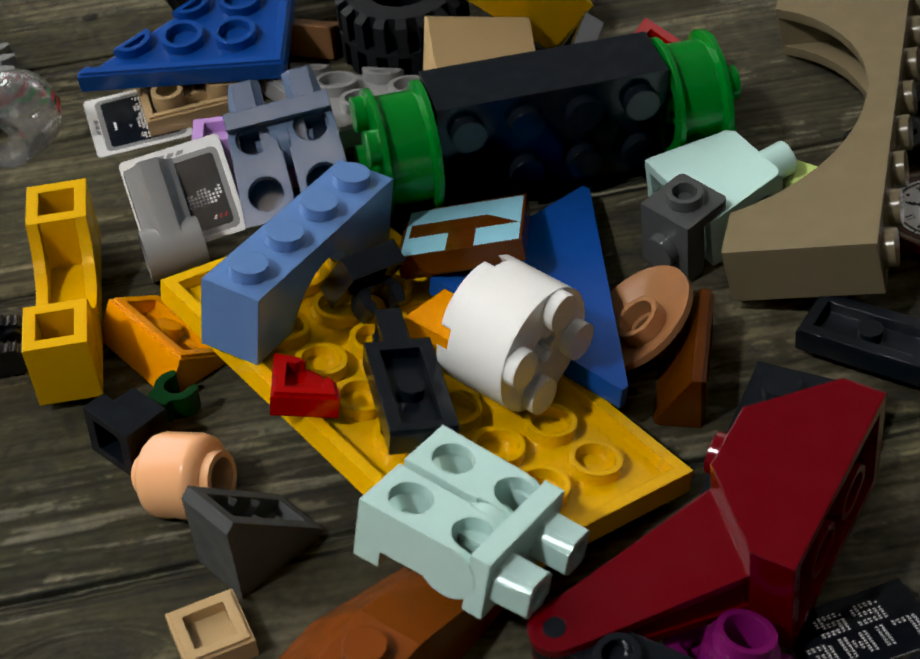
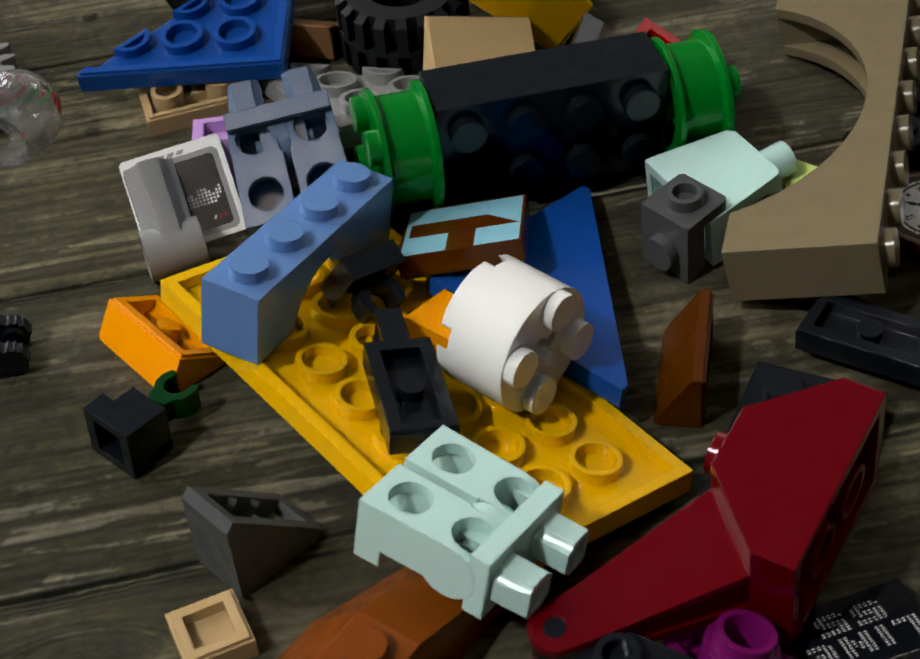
(65, 327): yellow arch -> none
(120, 125): sticker -> none
(176, 461): light nougat head -> none
(301, 391): red tile -> none
(650, 312): medium nougat dish -> none

